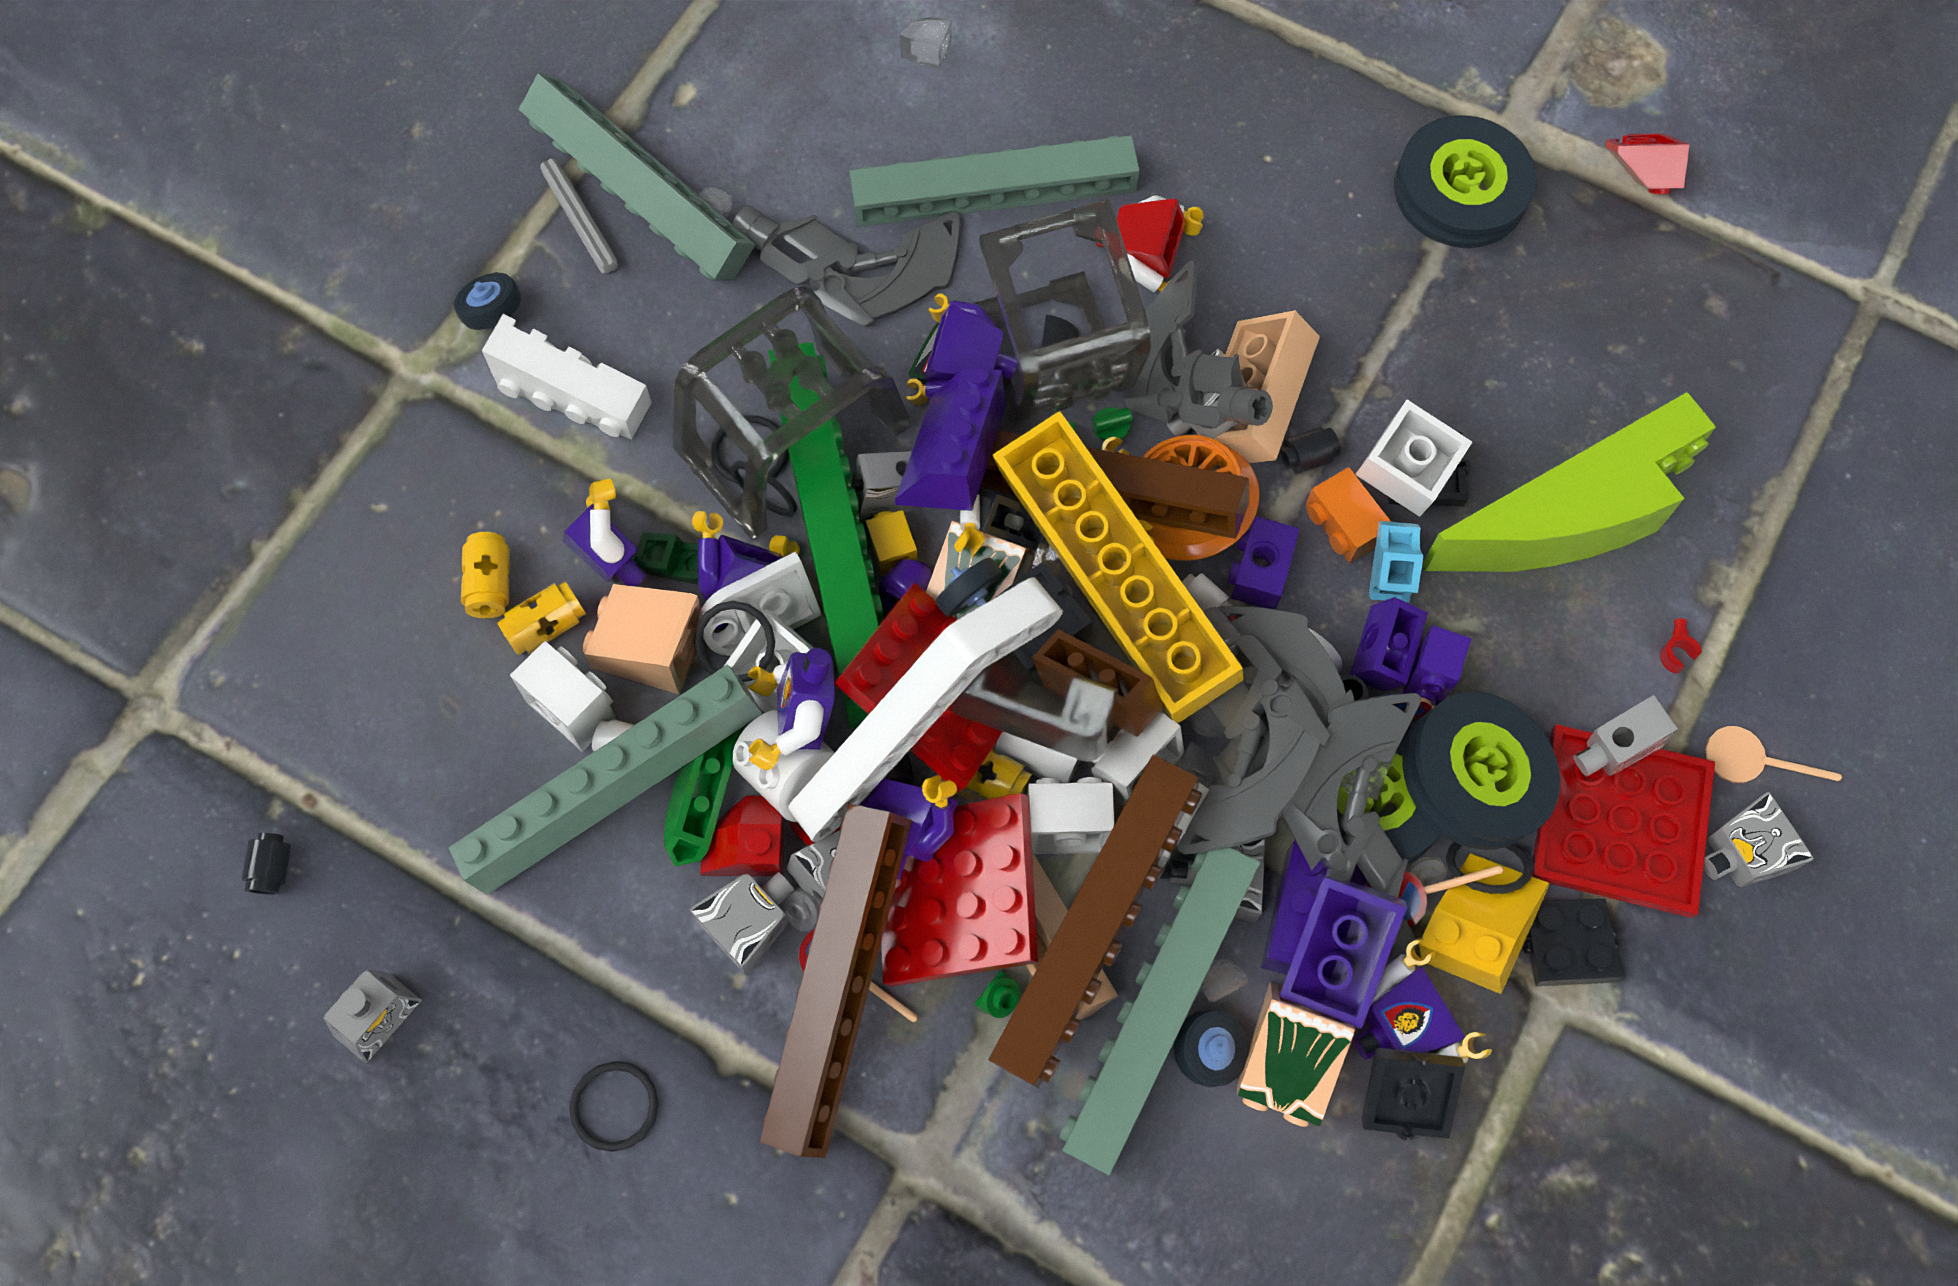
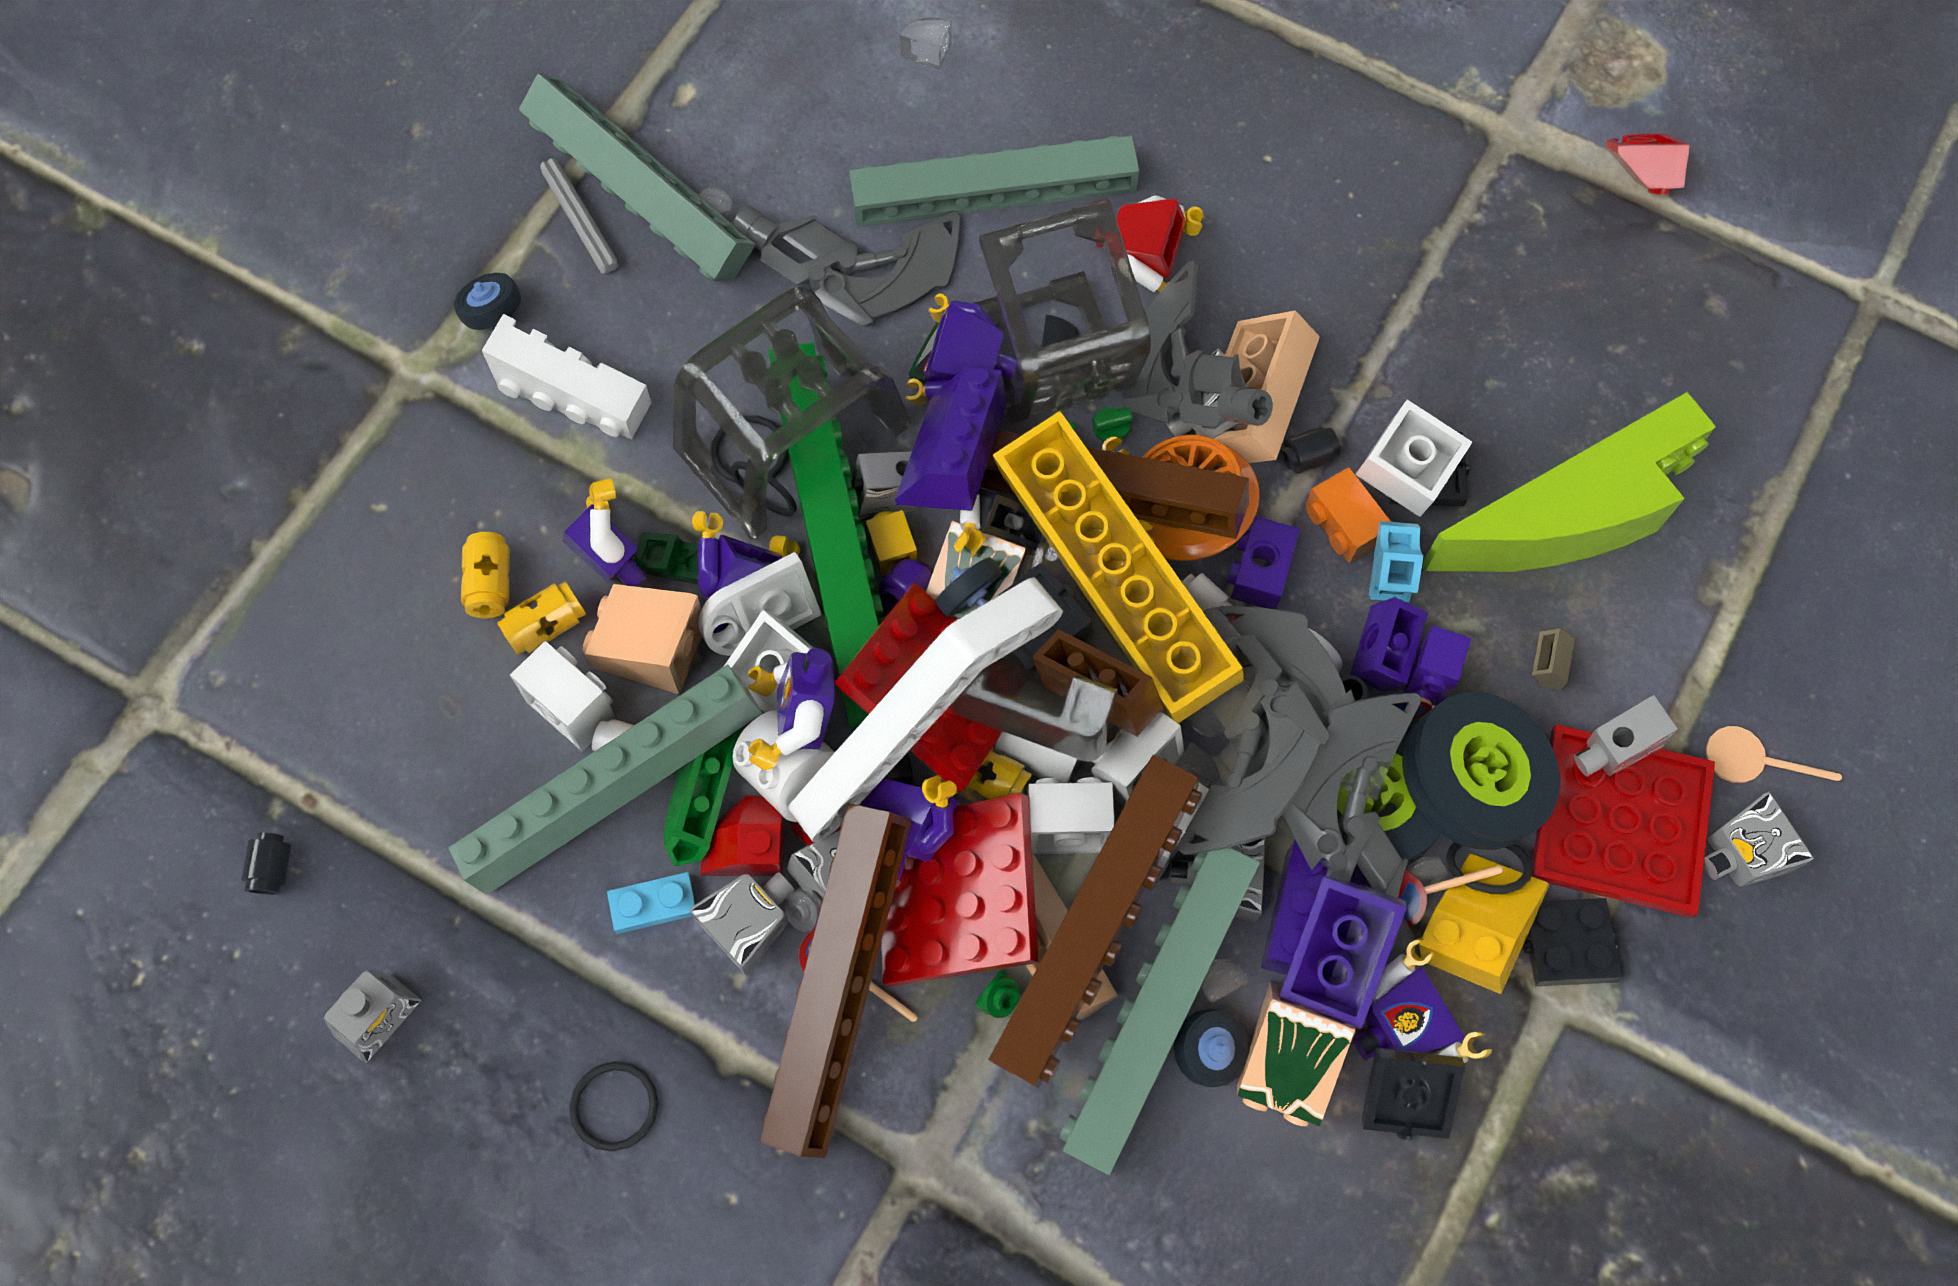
(651, 903): none -> medium azure plate
(728, 606): black piece -> none
(1457, 209): black wheel -> none
(1558, 672): none -> dark tan piece
(1680, 639): red piece -> none

